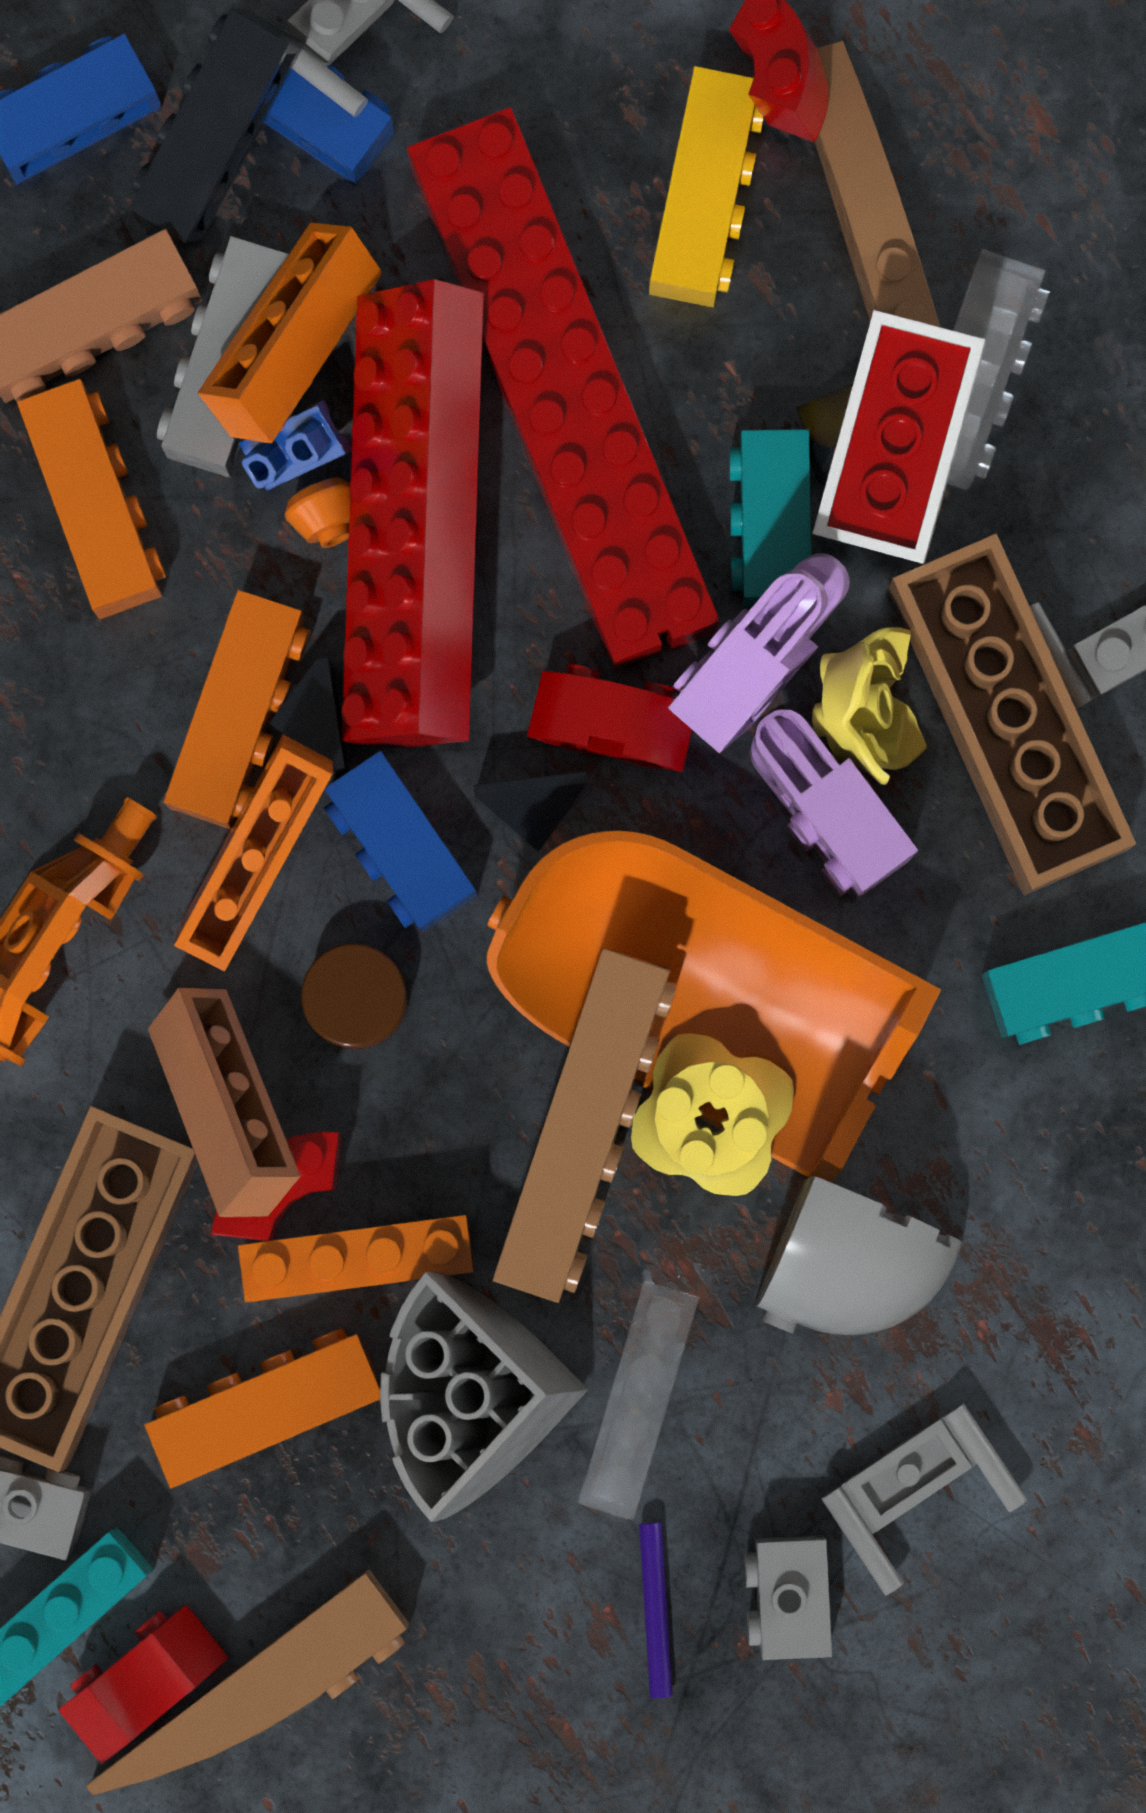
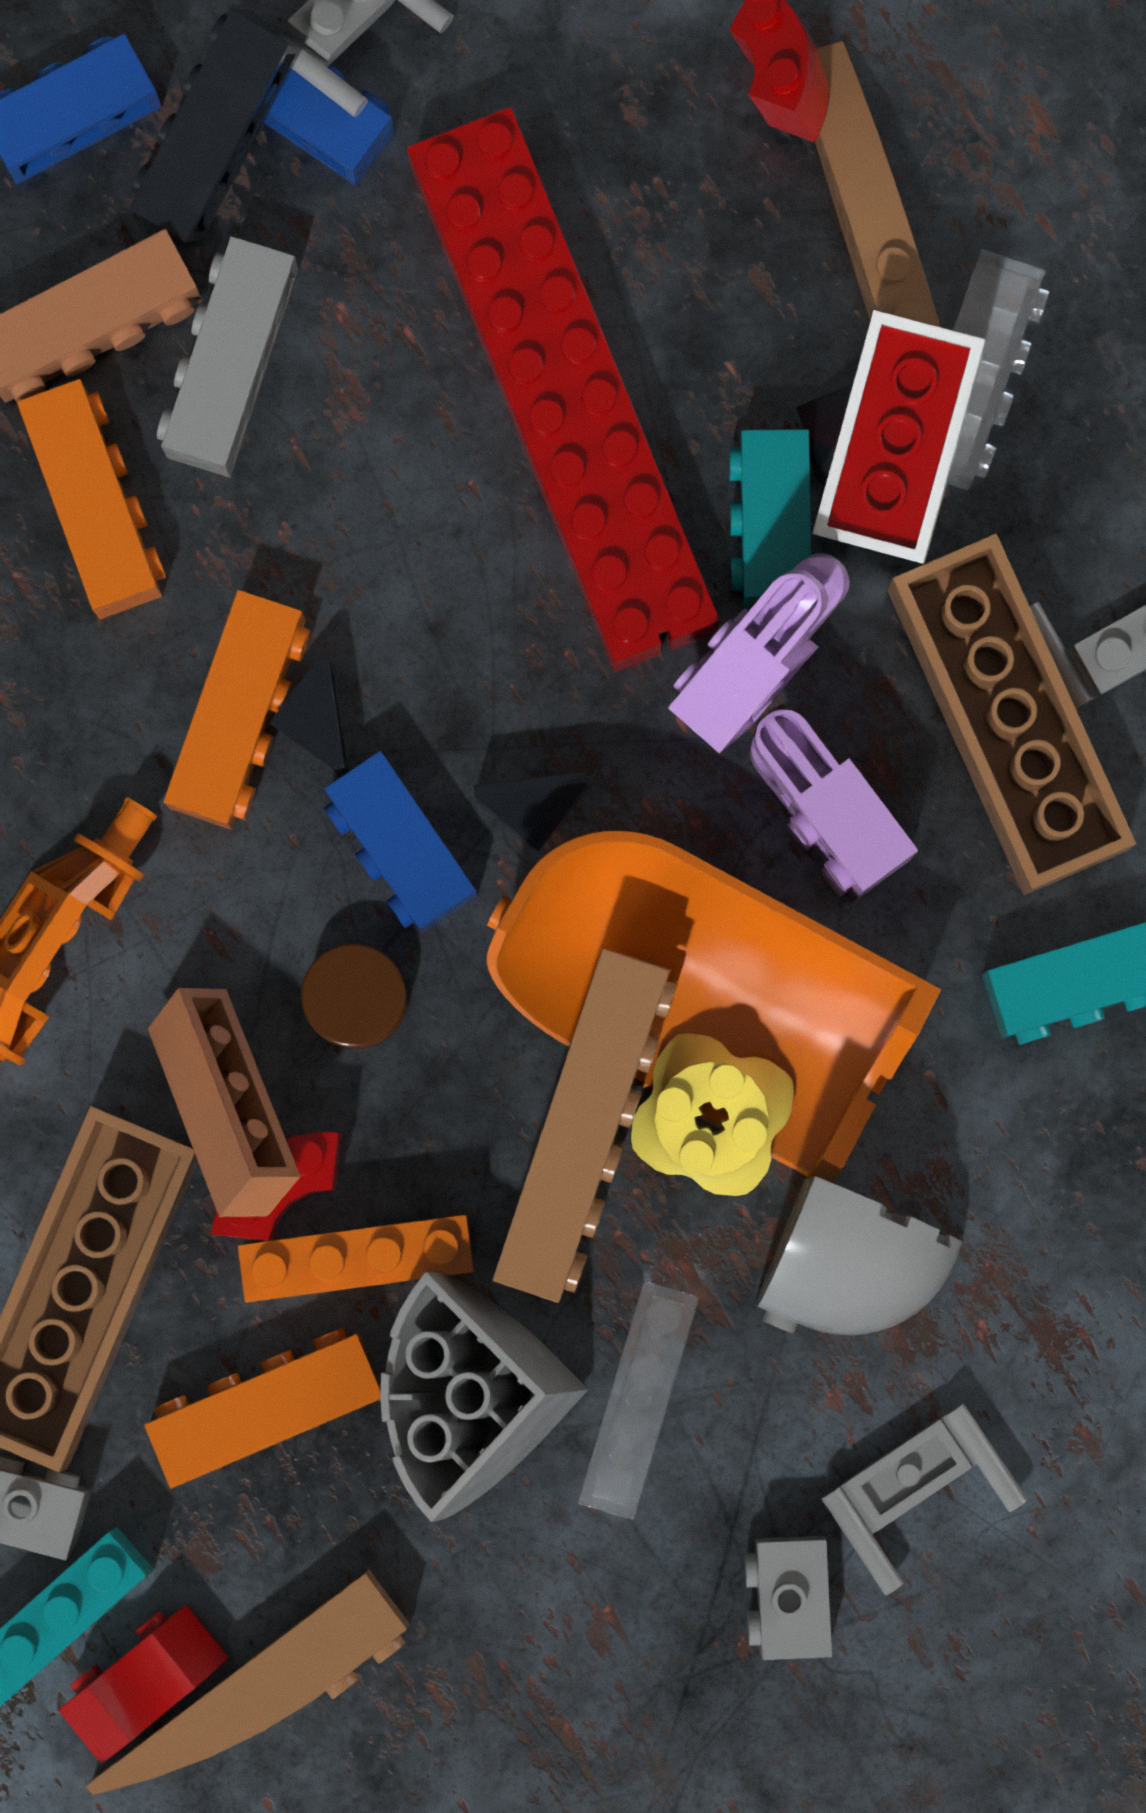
(254, 853): orange brick -> none
(290, 332): orange brick -> none
(302, 445): blue hips -> none
(321, 512): orange cone -> none
(412, 516): red brick -> none
(609, 719): red brick -> none
(655, 1610): dark purple bar -> none
(704, 189): yellow brick -> none
(859, 710): light yellow brick -> none

